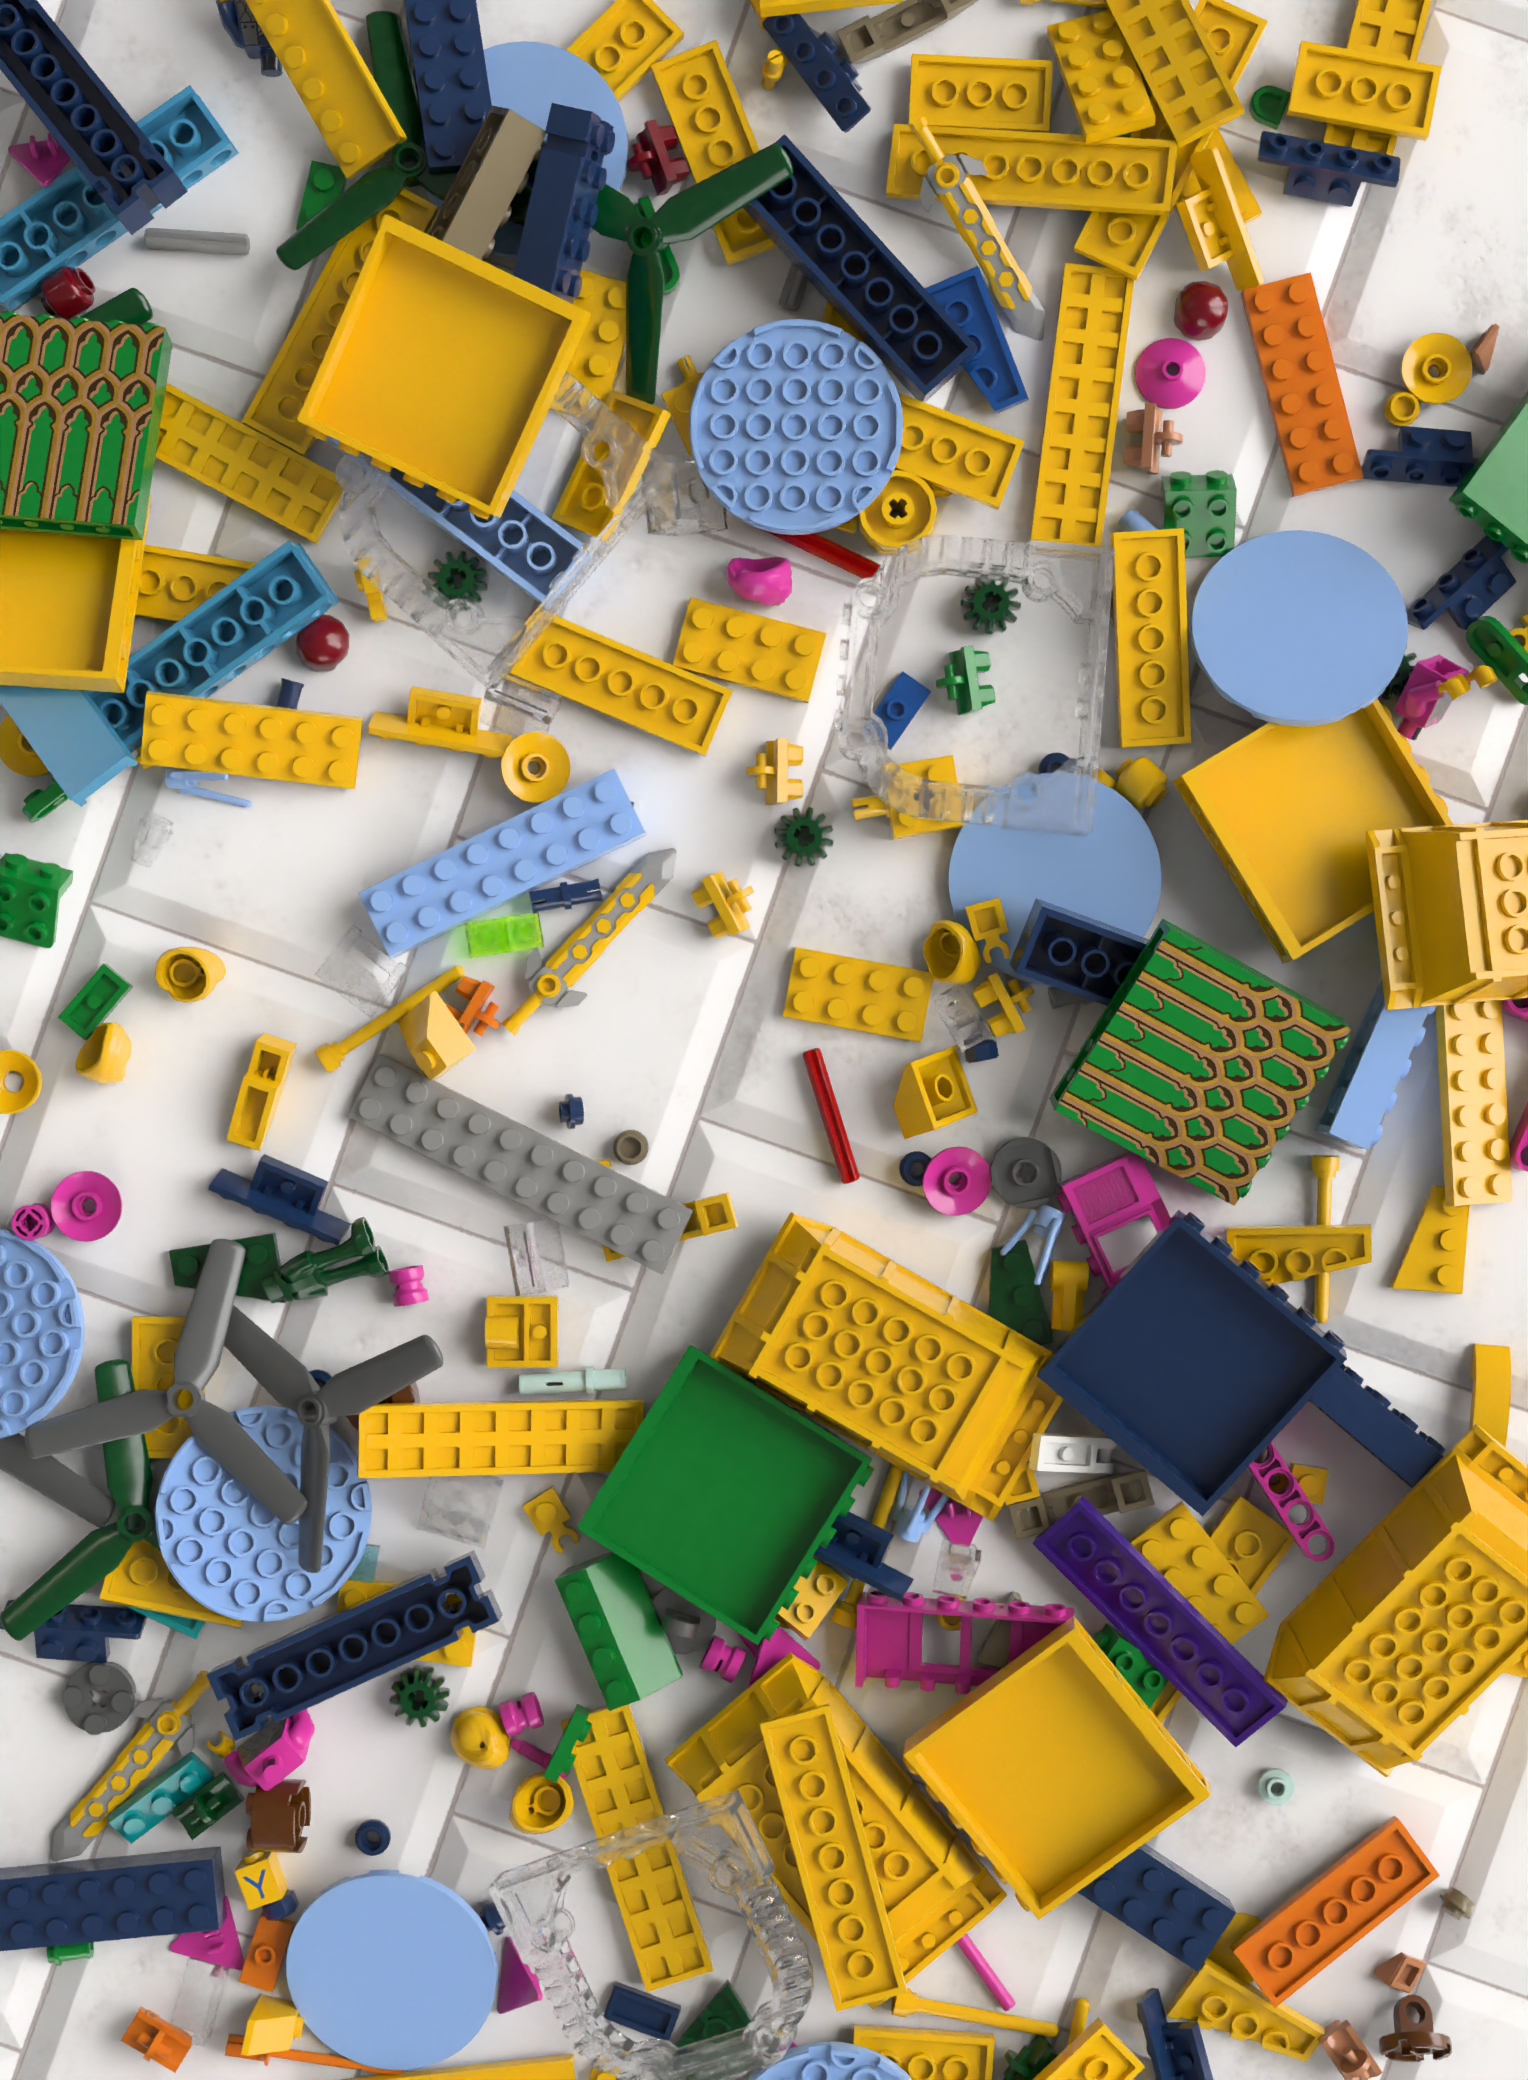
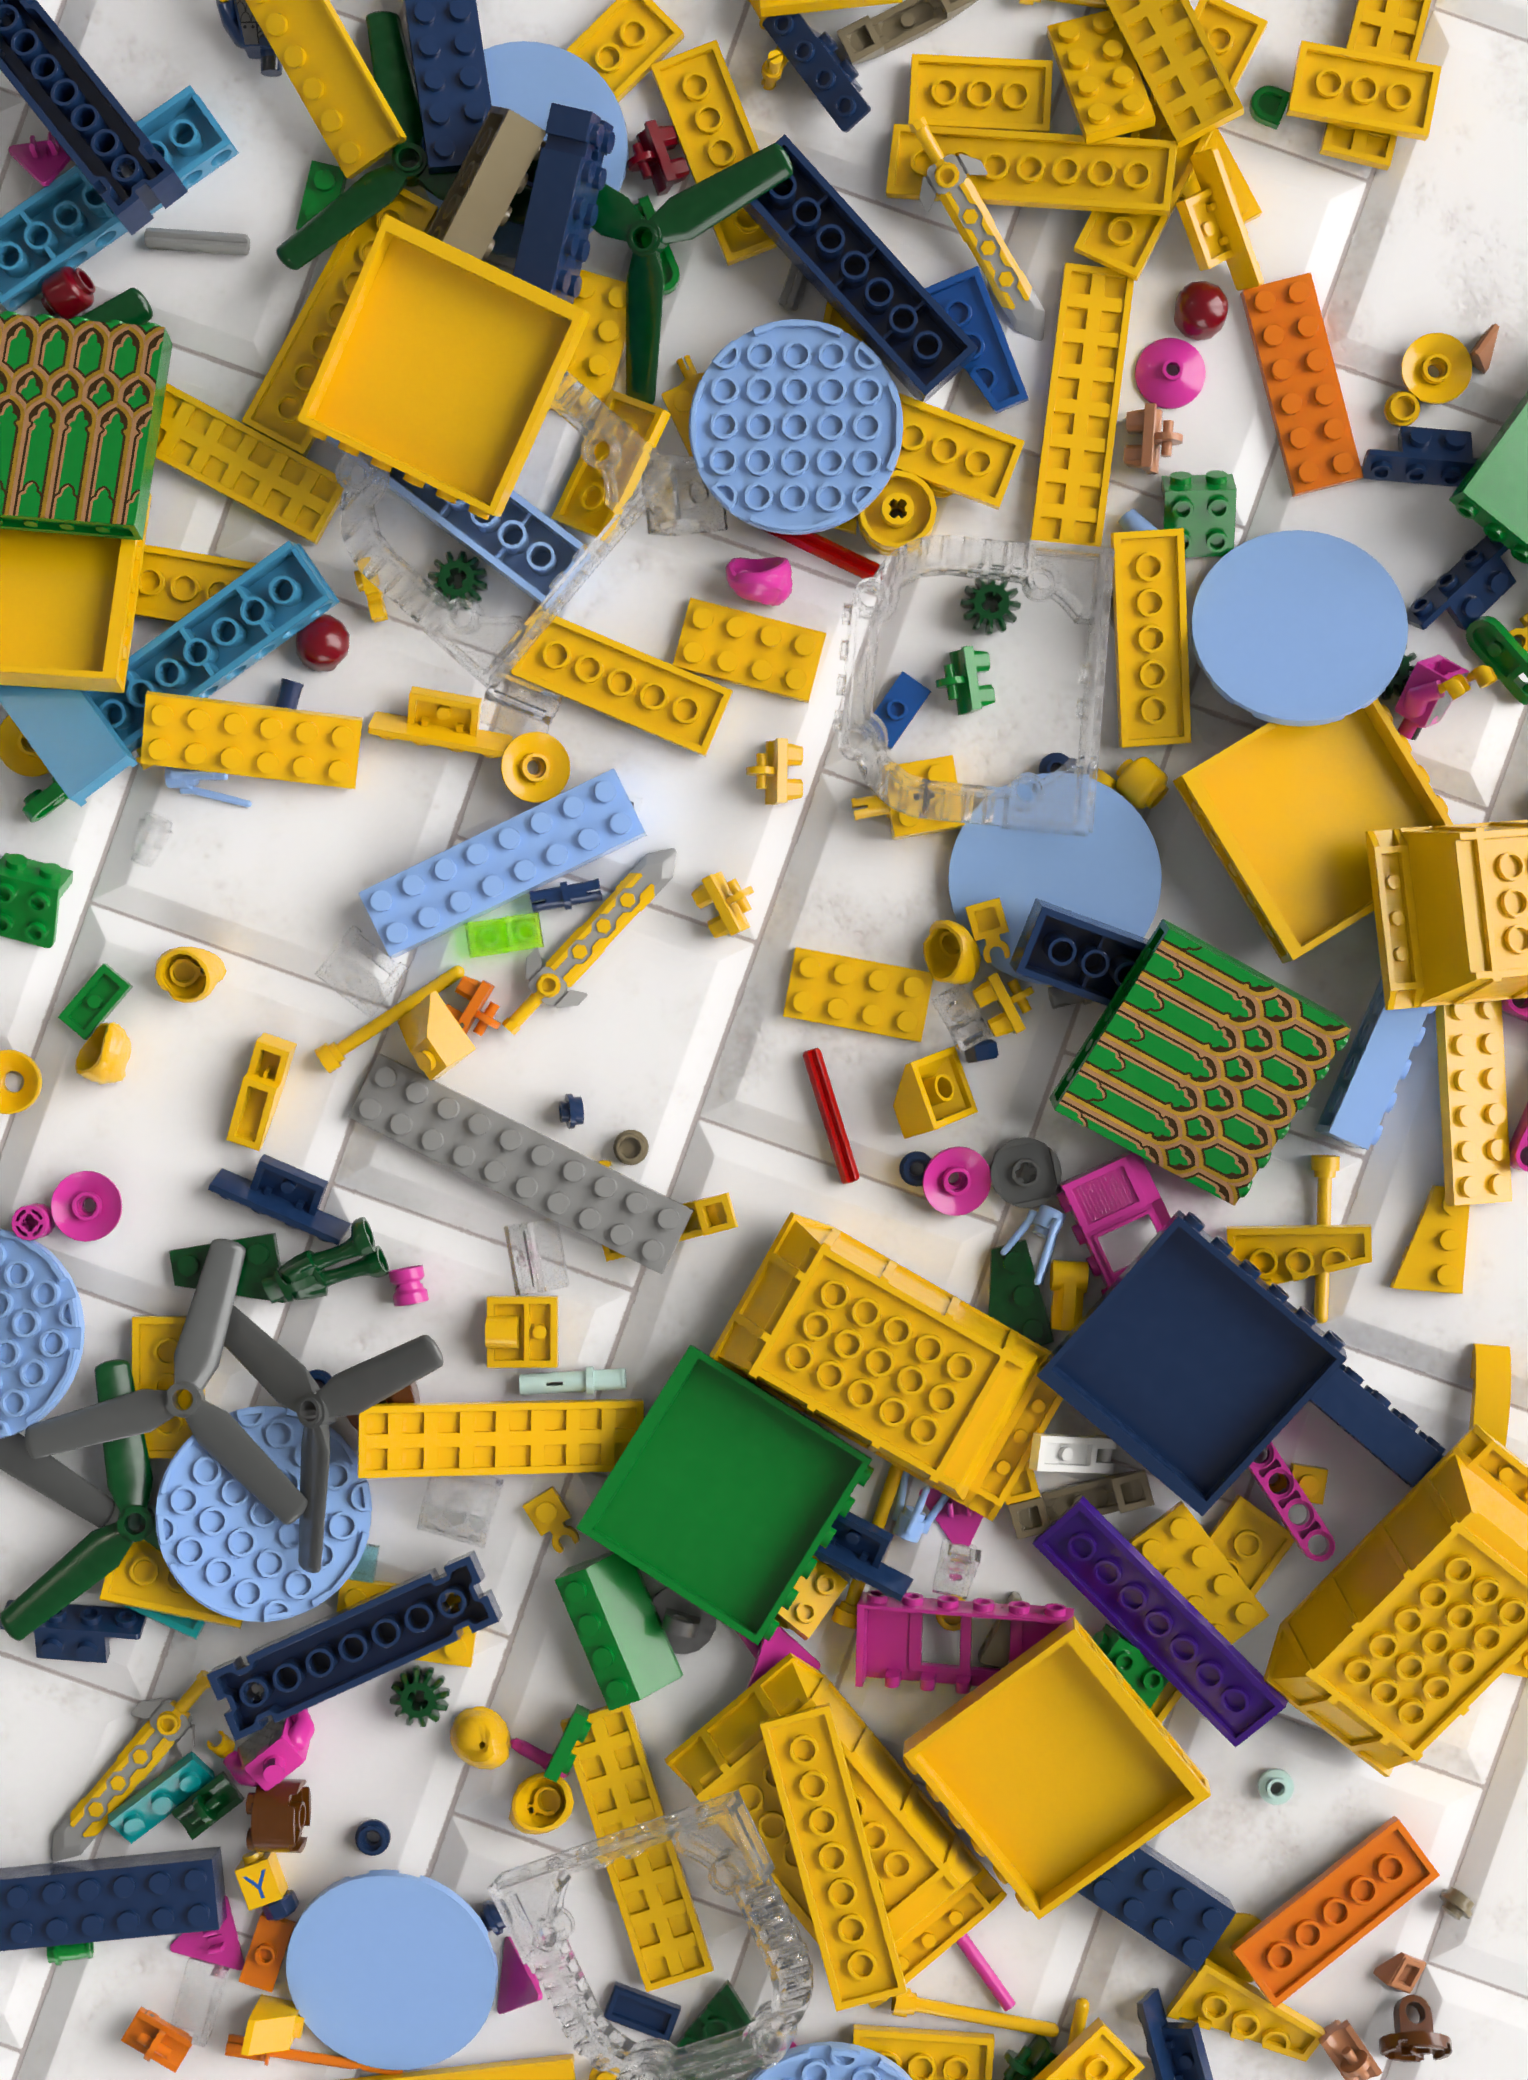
(97, 1717): dark grey plate -> none
(521, 1714): dark pink wheel -> none
(722, 1659): dark pink wheel -> none
(814, 831): dark green gear -> none
(1325, 169): dark blue bracket -> none

